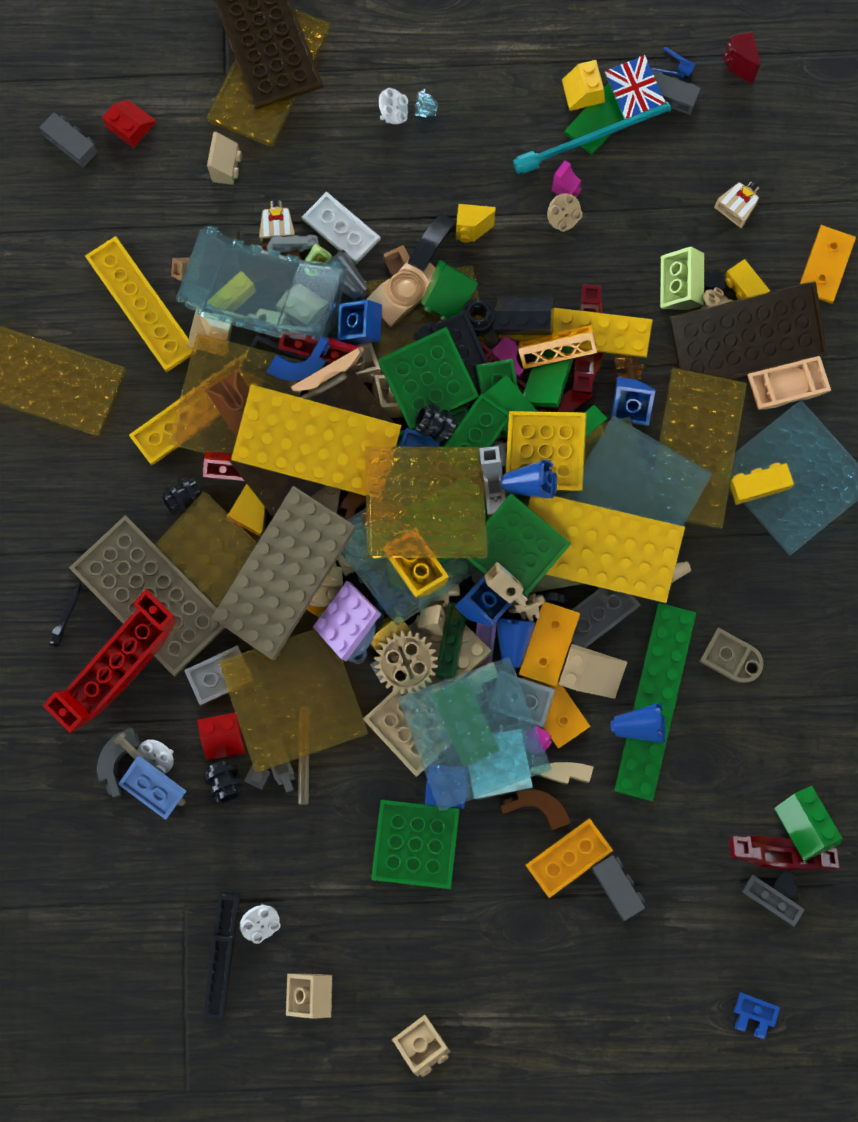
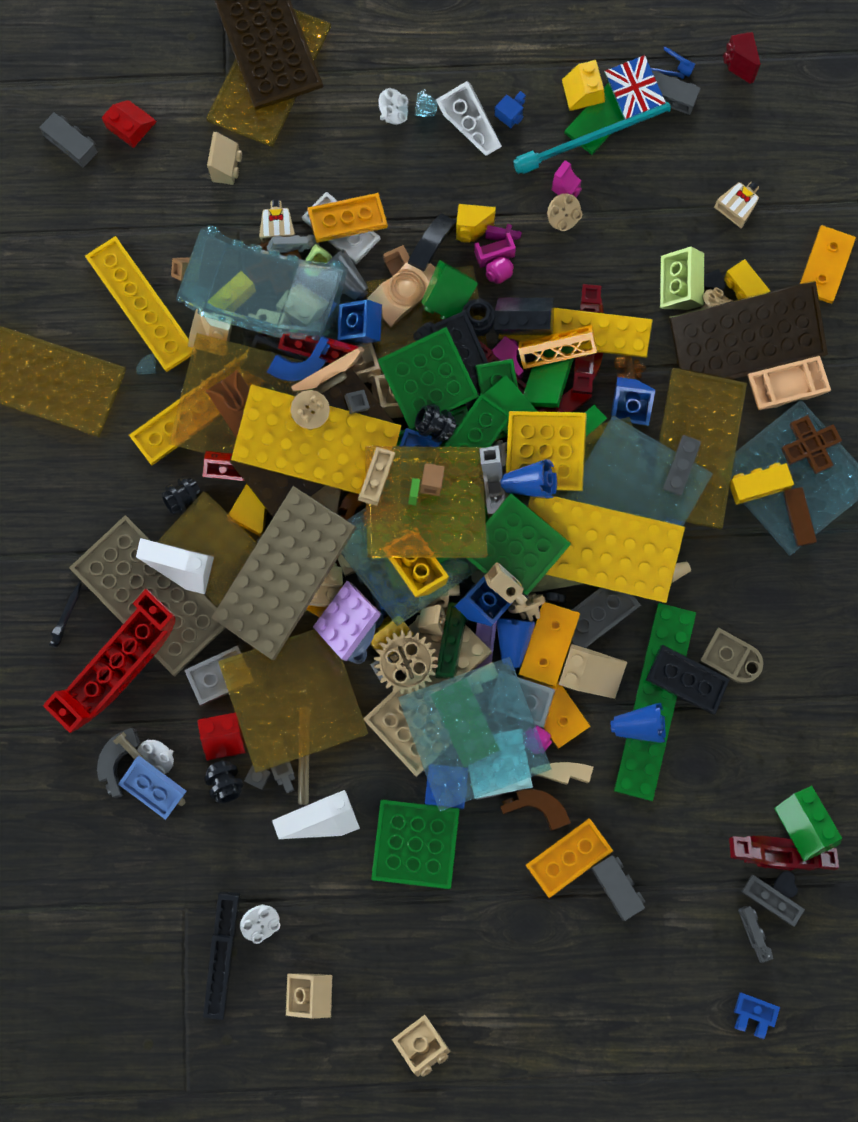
(147, 365): none -> clear light blue tile
(181, 566): none -> white wedge
(316, 403): none -> tan plate
(320, 819): none -> white wedge
(347, 217): none -> light orange plate
(357, 401): none -> dark grey plate
(376, 476): none -> tan tile
(414, 491): none -> bright green tile
(432, 479): none -> medium nougat panel
(468, 116): none -> white wedge
(487, 253): none -> dark pink panel
(498, 234): none -> magenta slope
(499, 270): none -> dark pink head
(510, 110): none -> blue brick
(681, 465): none -> dark grey plate
(687, 679): none -> black tile
(756, 935): none -> dark grey hinge
(799, 516): none -> reddish brown tile
(811, 444): none -> reddish brown plate

